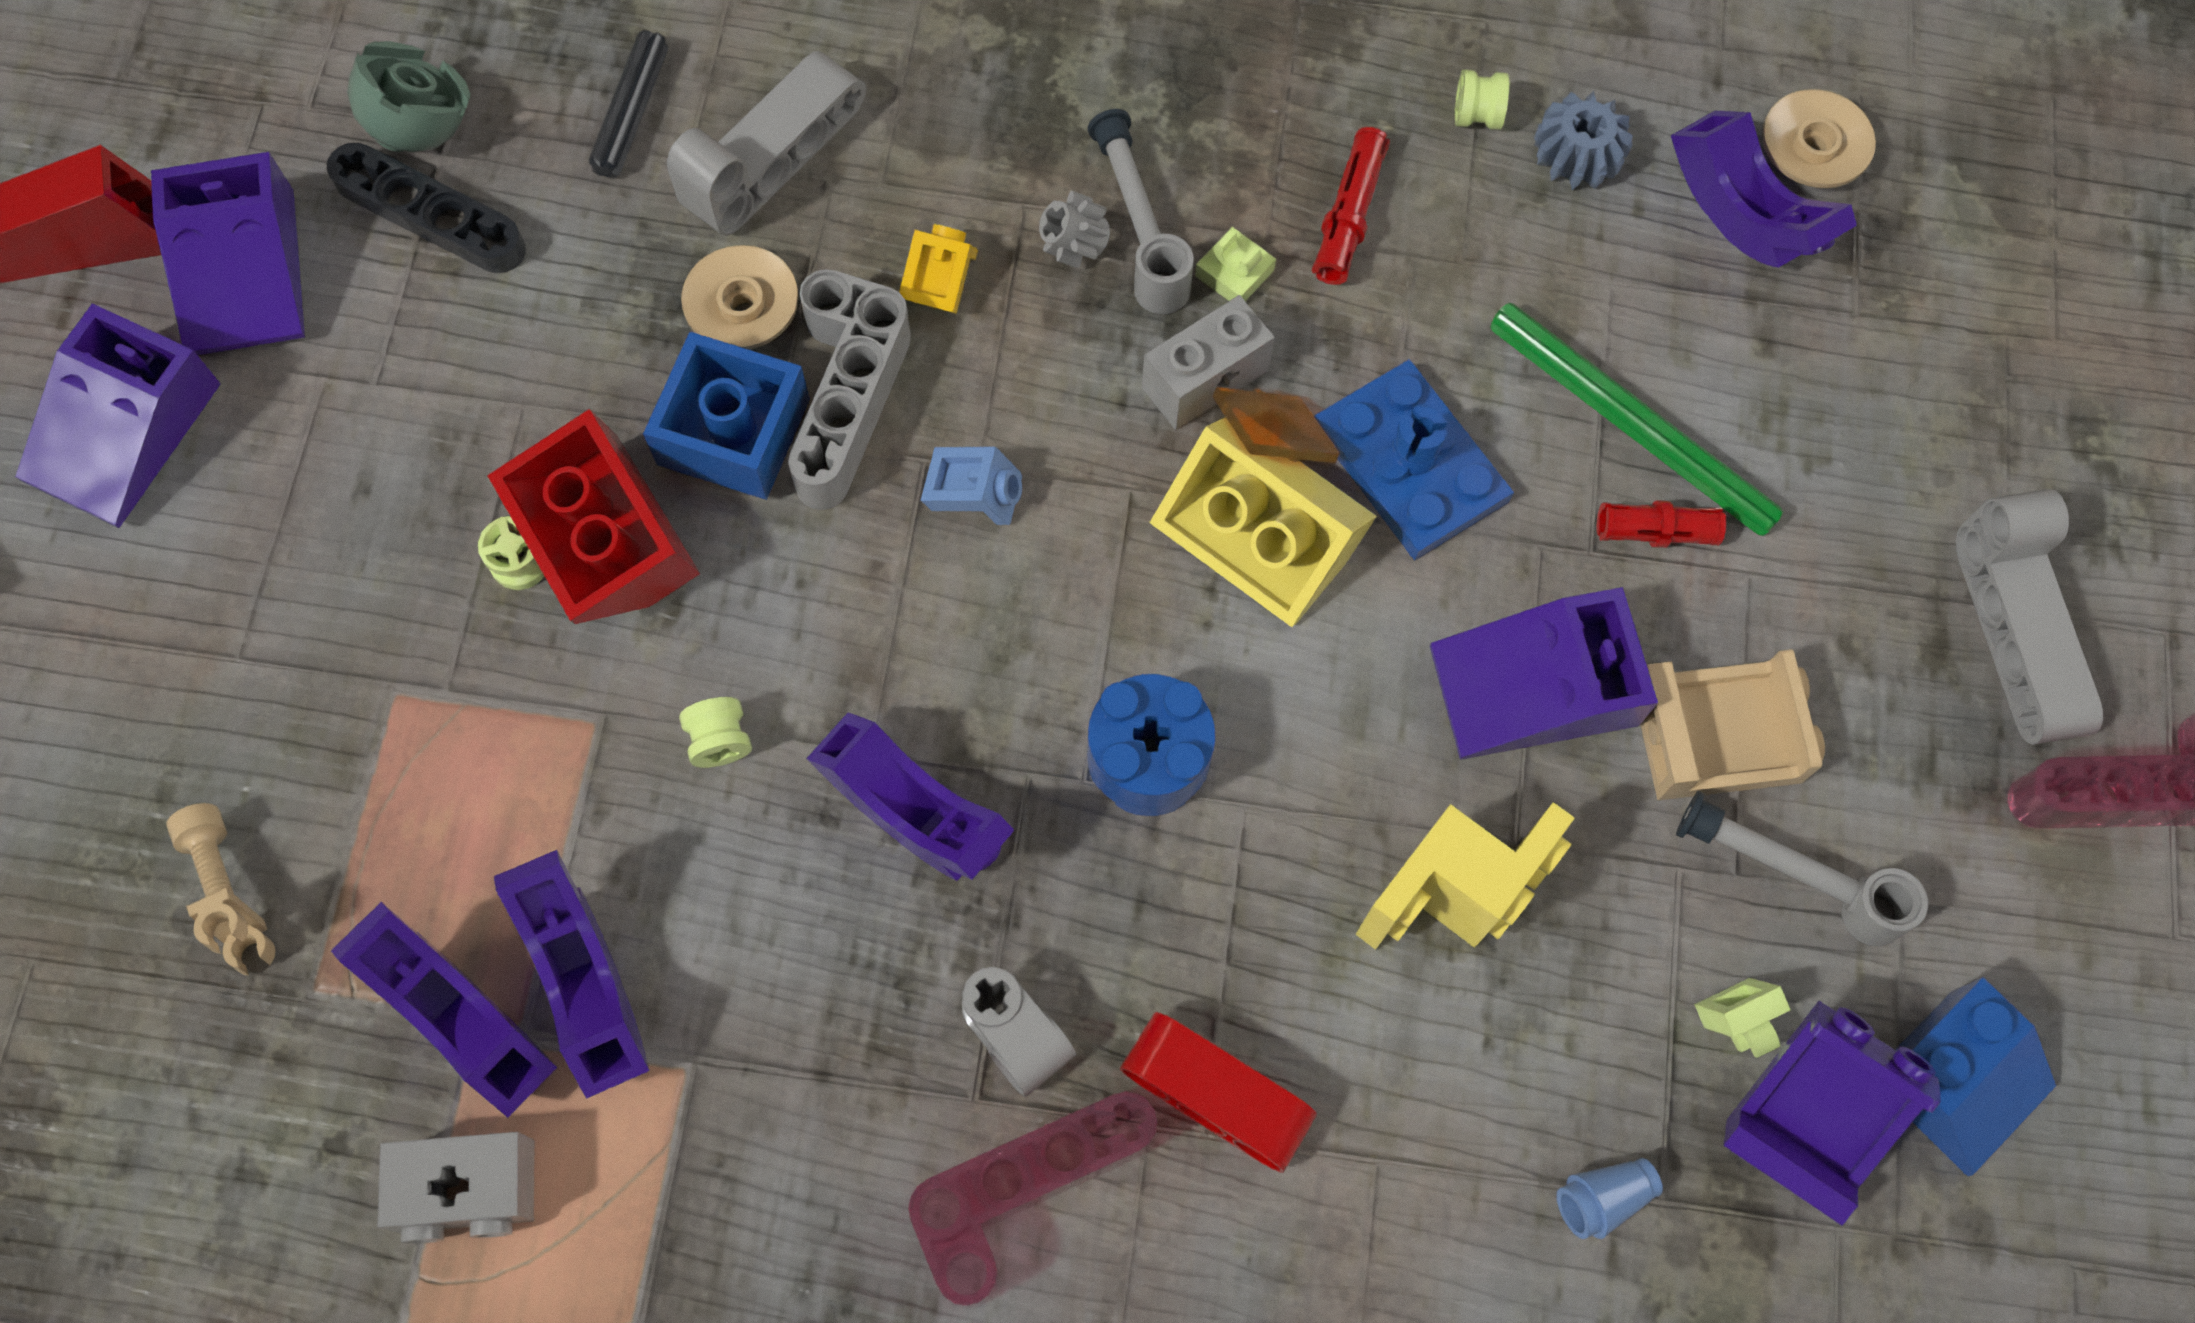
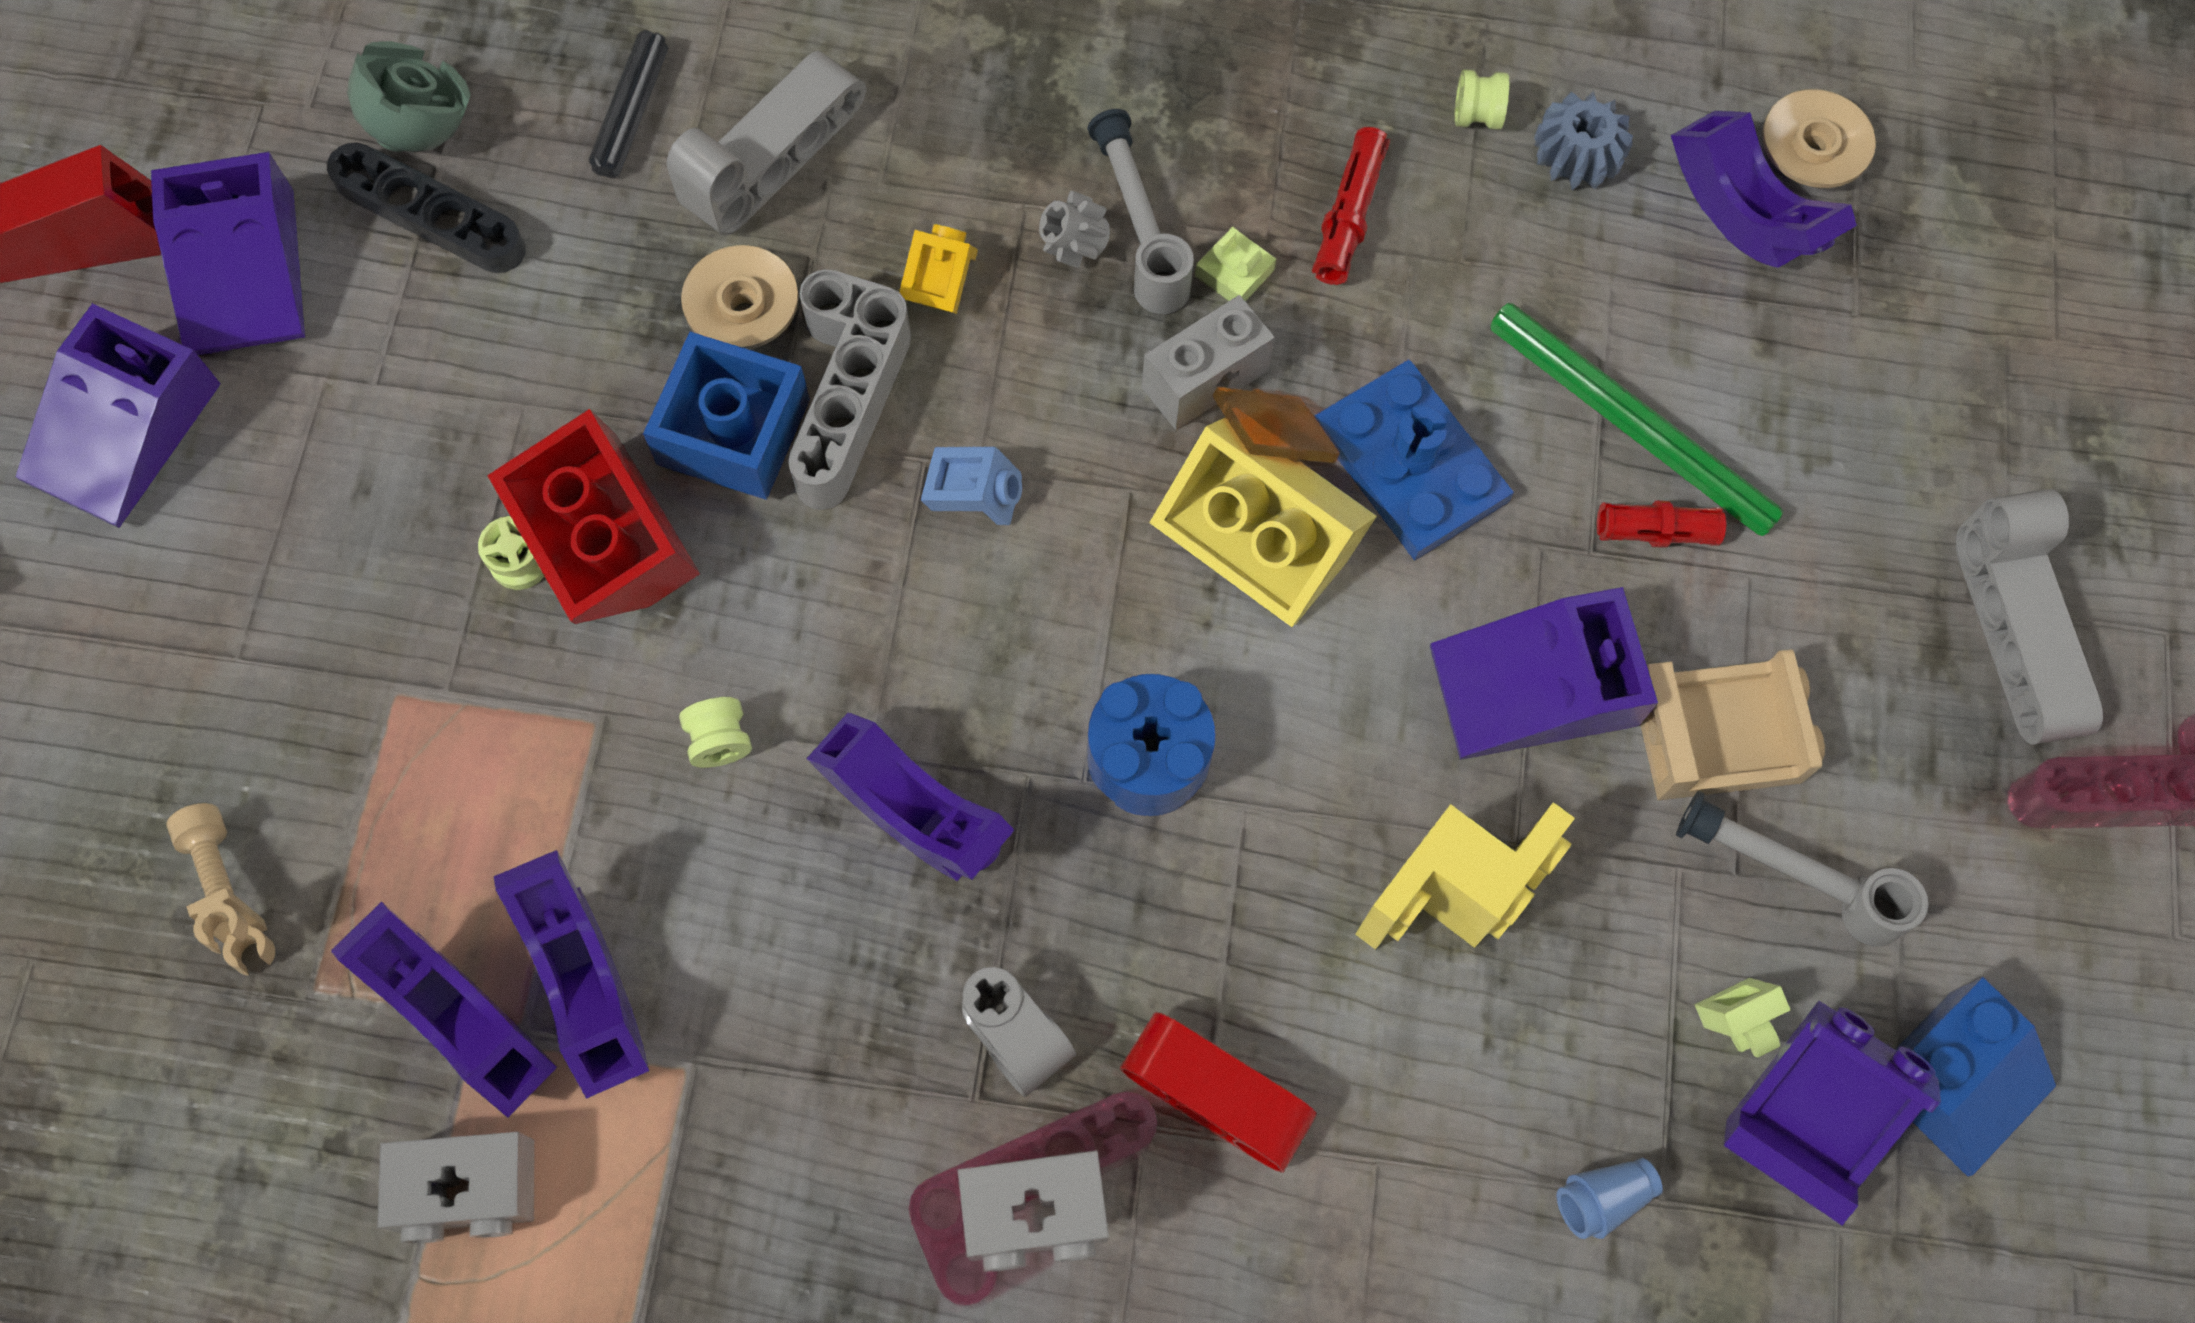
(1062, 1182): none -> light grey brick

